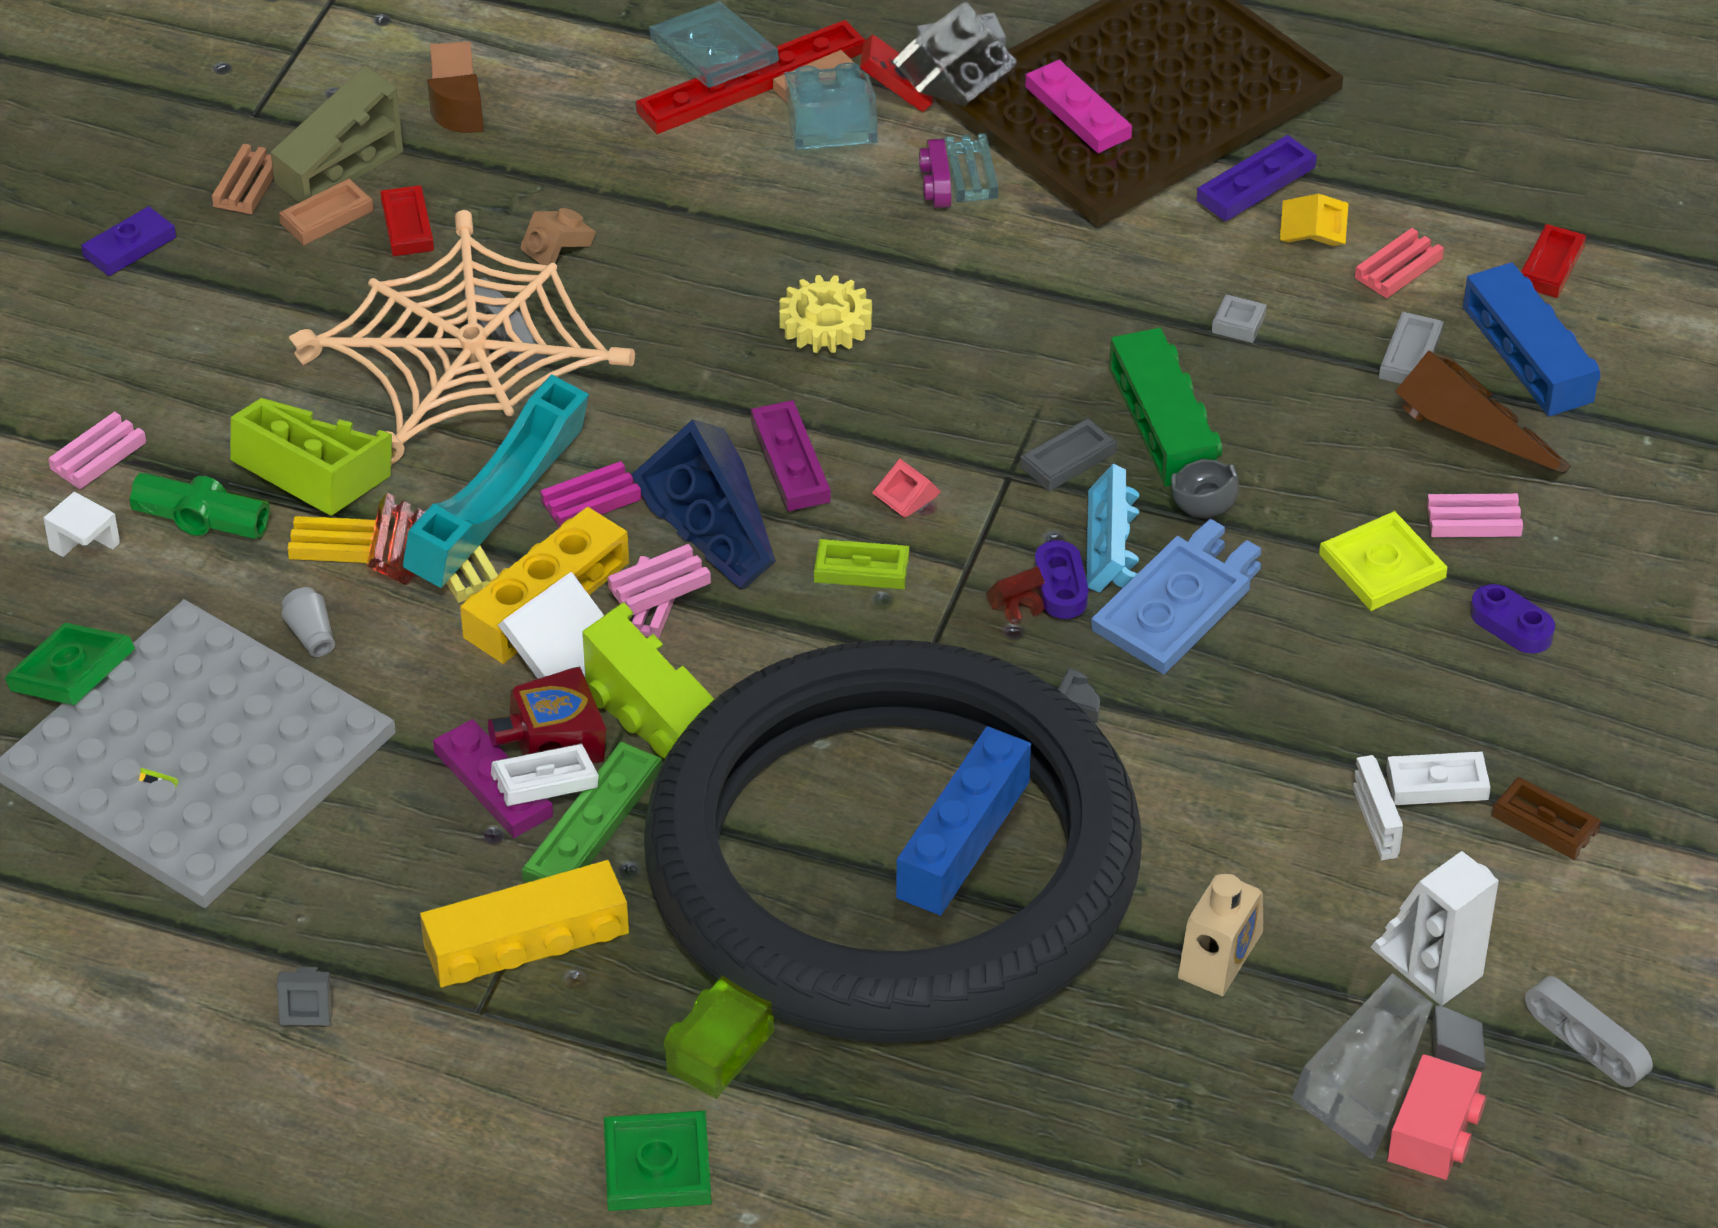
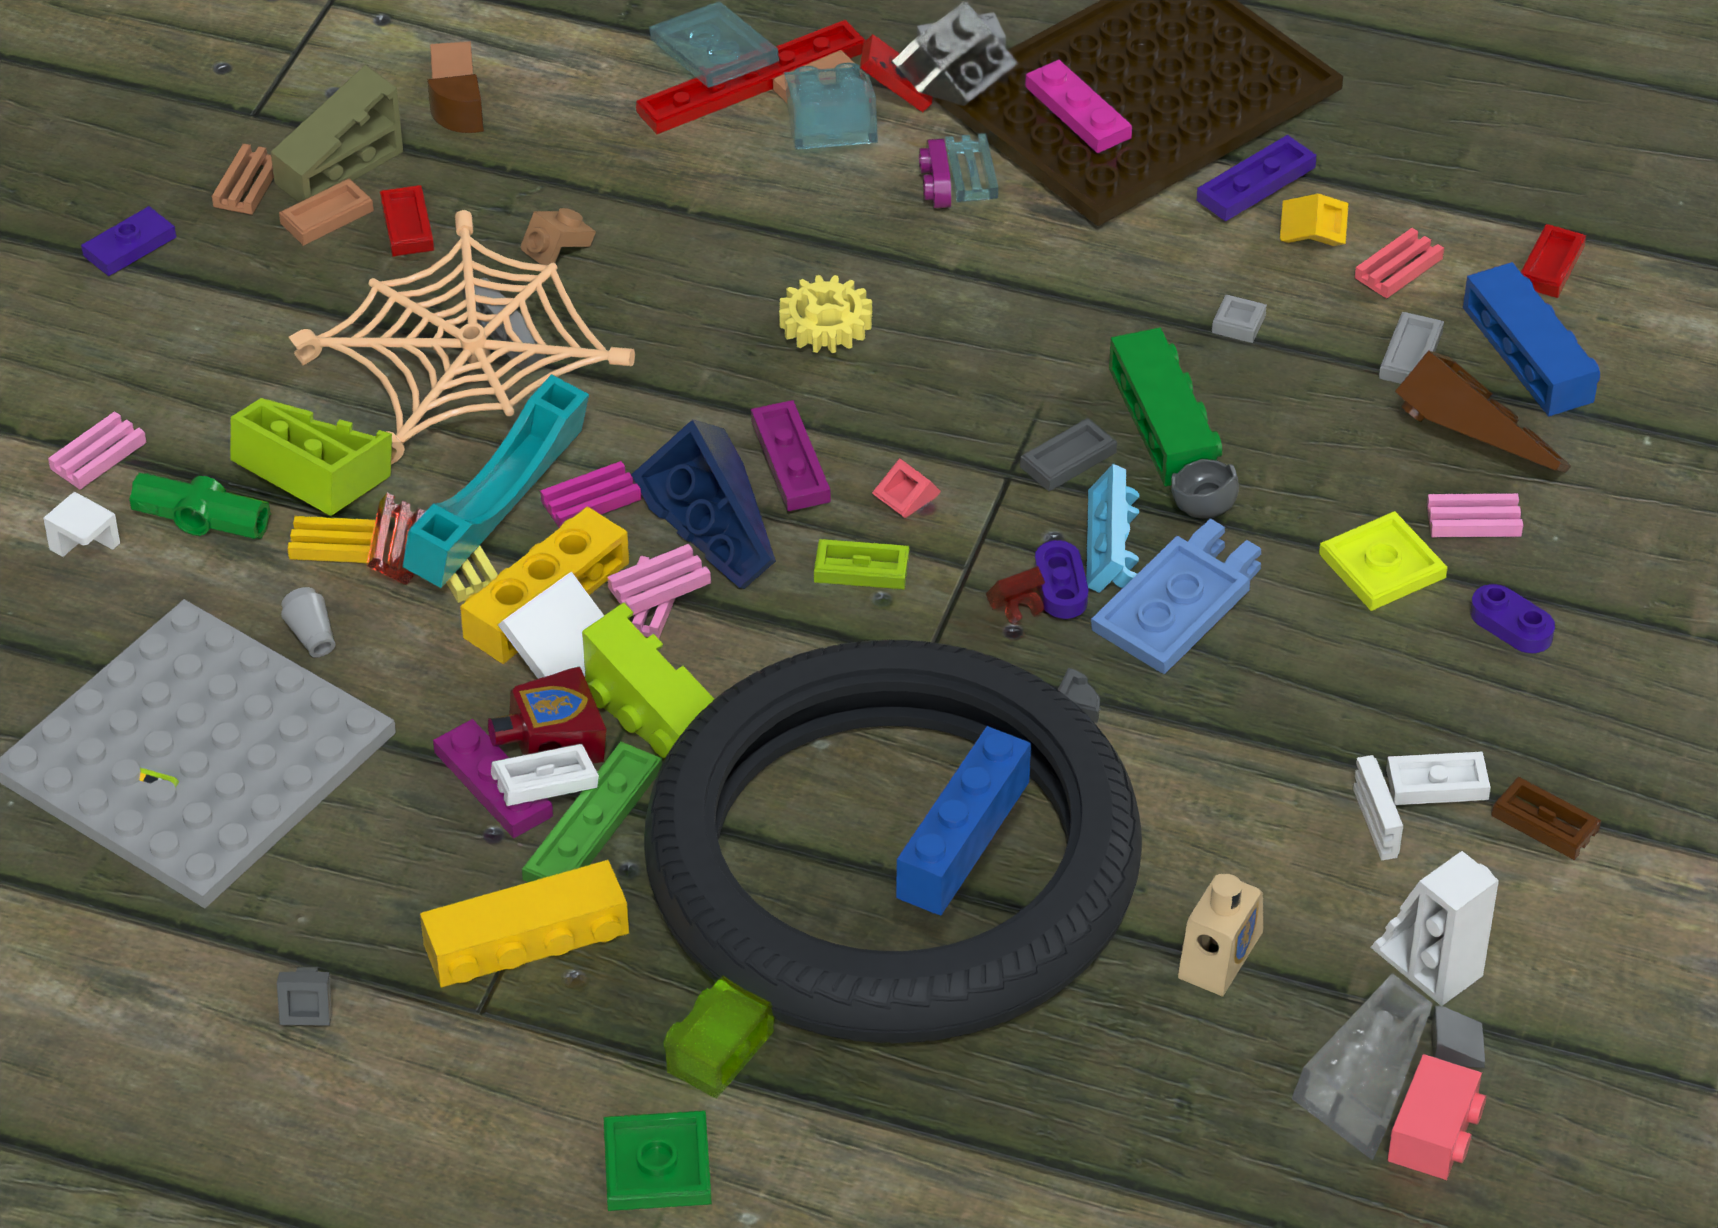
(69, 663): green tile -> none
(1589, 1031): light grey beam -> none

